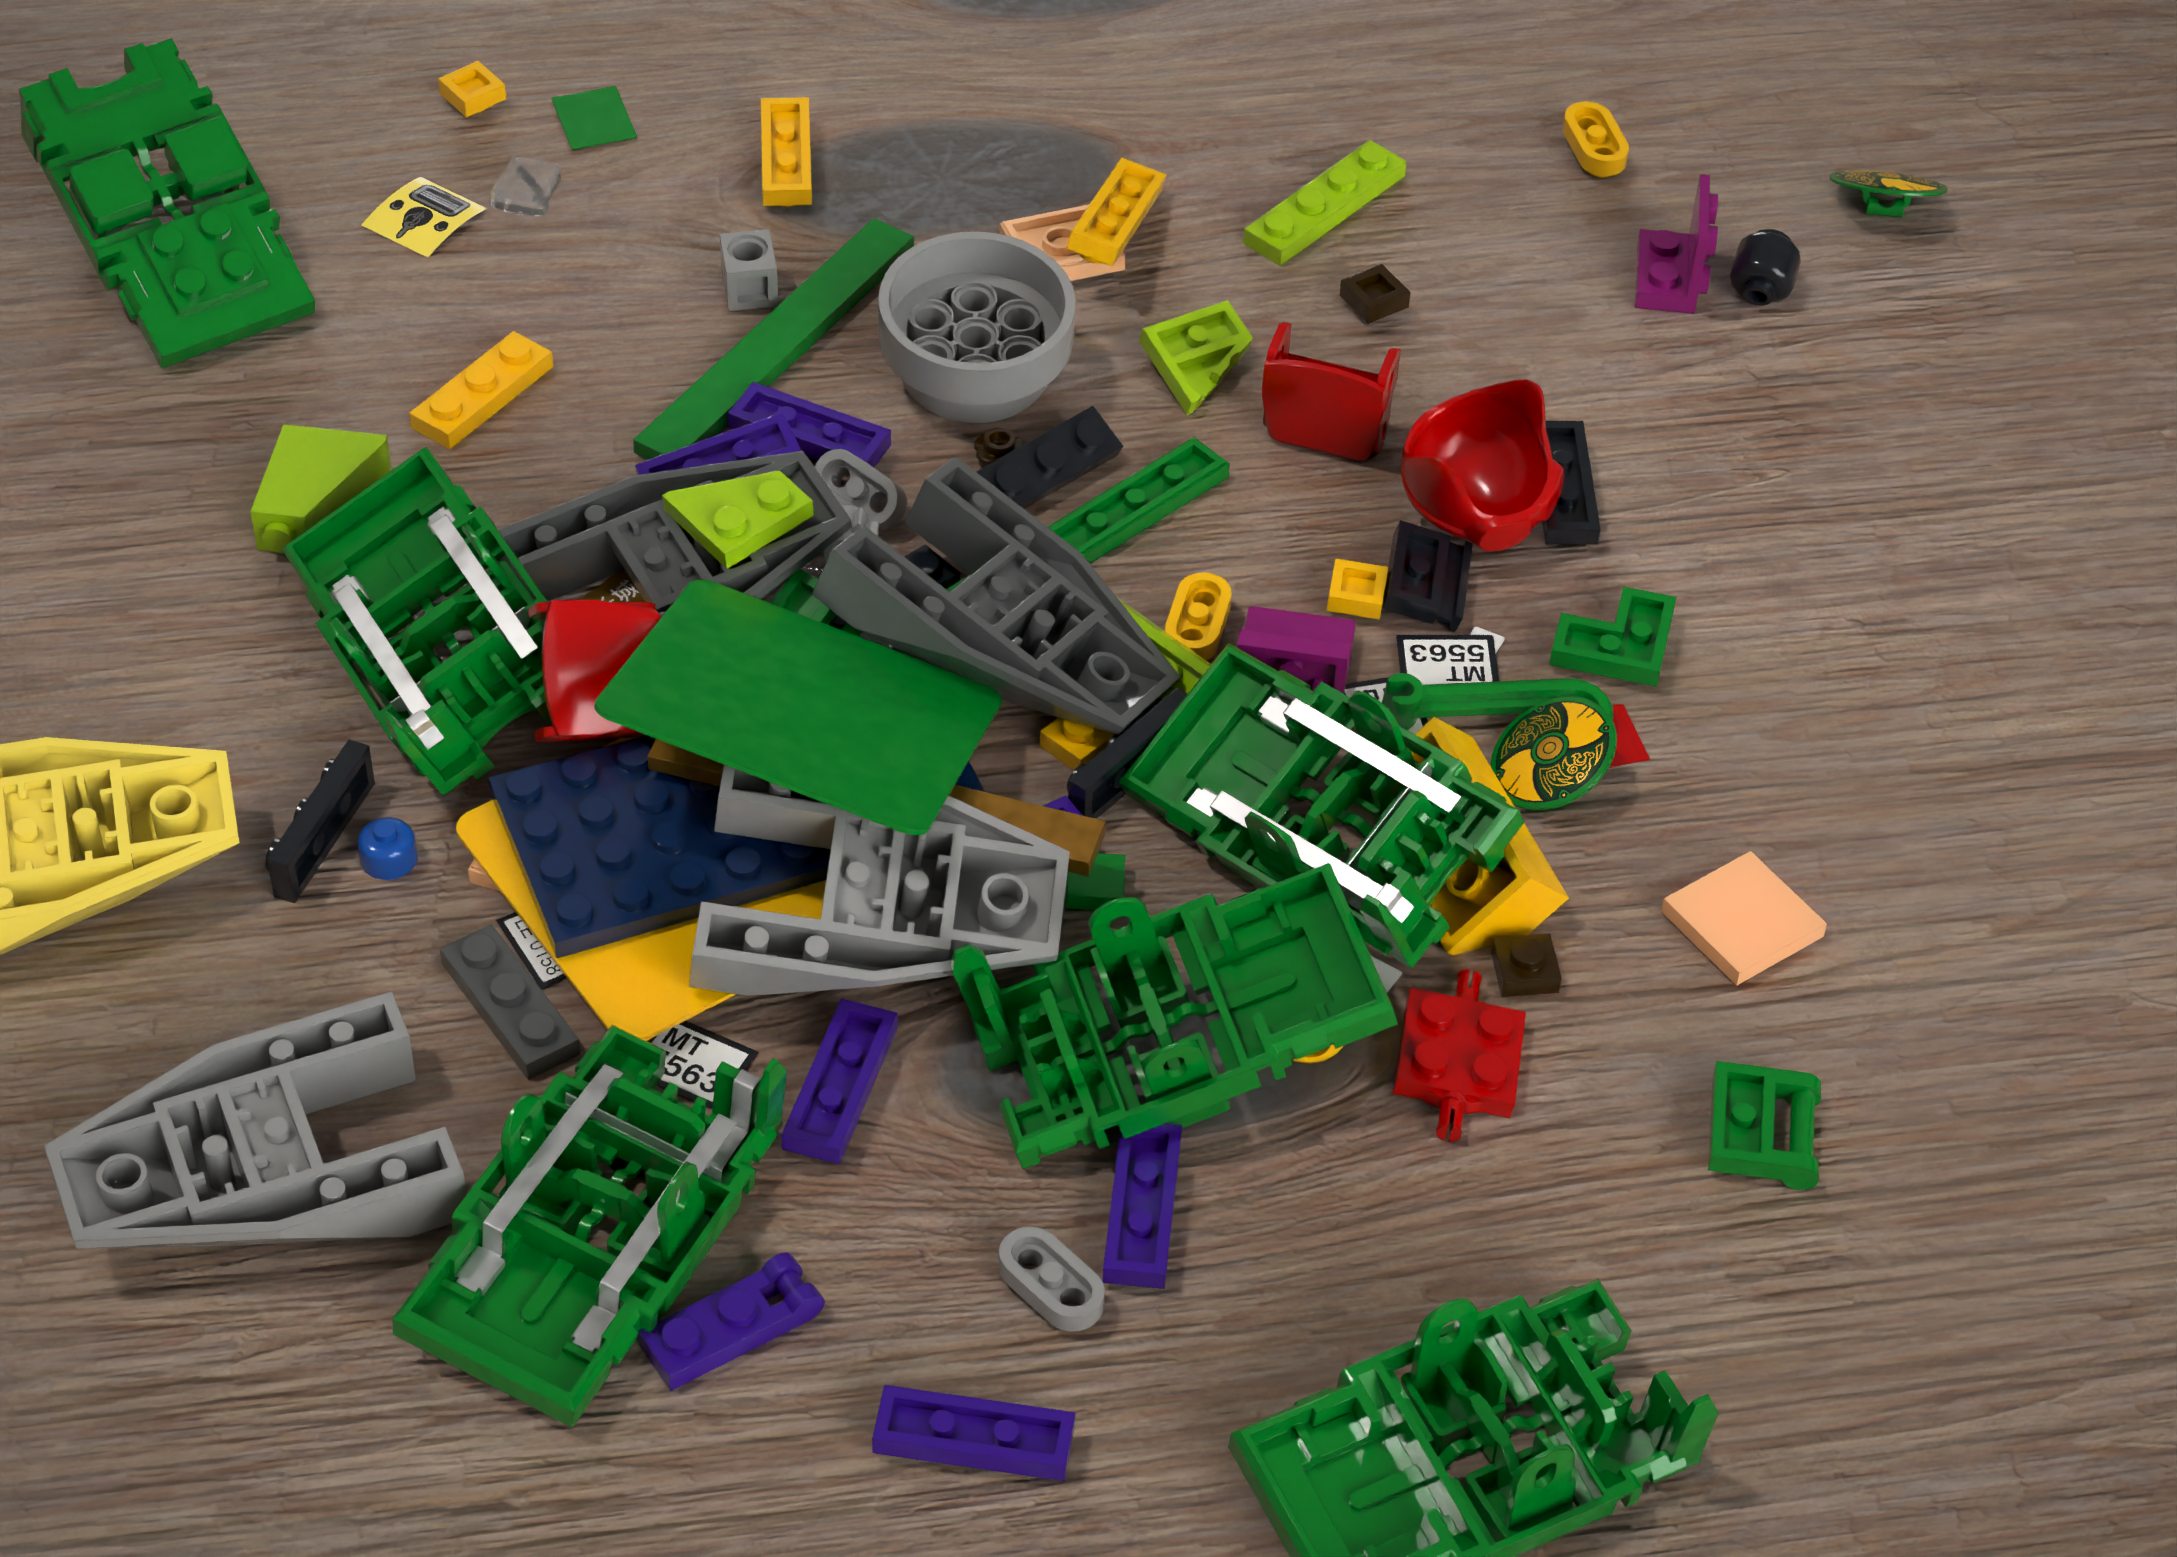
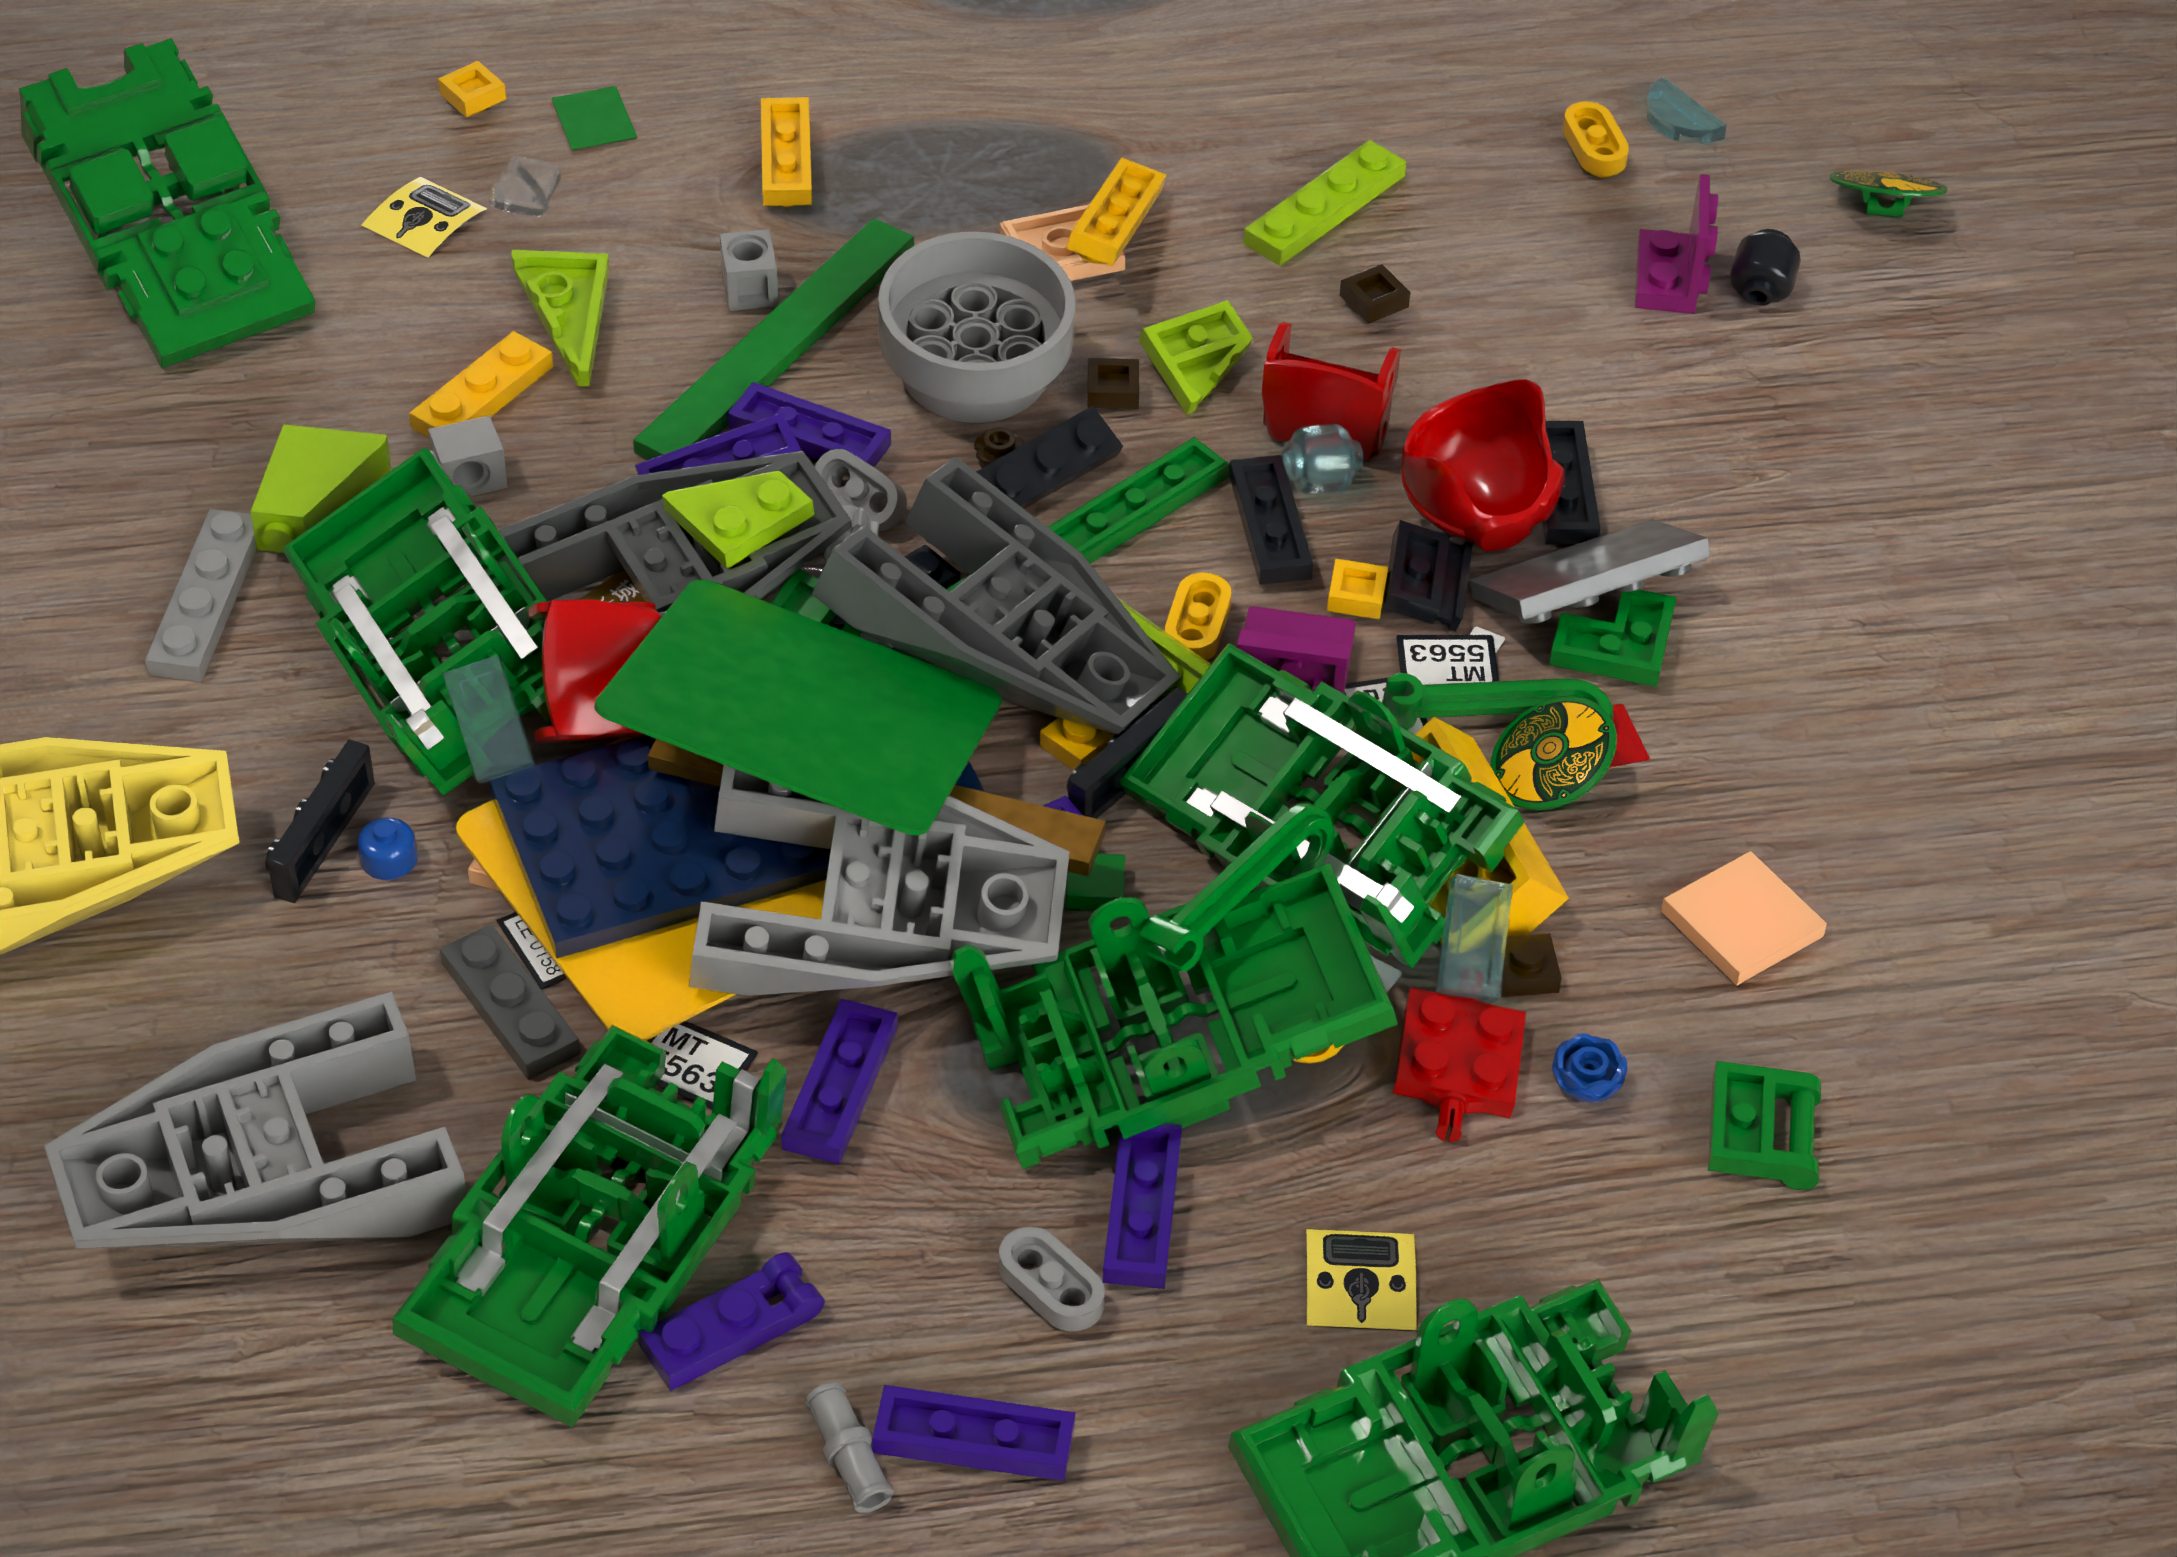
(203, 597): none -> light grey plate
(470, 455): none -> light grey brick
(488, 719): none -> clear light blue tile
(568, 299): none -> lime wing
(849, 1447): none -> light grey pin
(1113, 383): none -> dark brown plate
(1180, 940): none -> green piece
(1270, 520): none -> black plate
(1322, 459): none -> clear light blue head
(1361, 1280): none -> light yellow sticker
(1474, 938): none -> clear light blue tile
(1588, 569): none -> dark grey tile
(1590, 1052): none -> blue plate
(1678, 114): none -> clear light blue tile

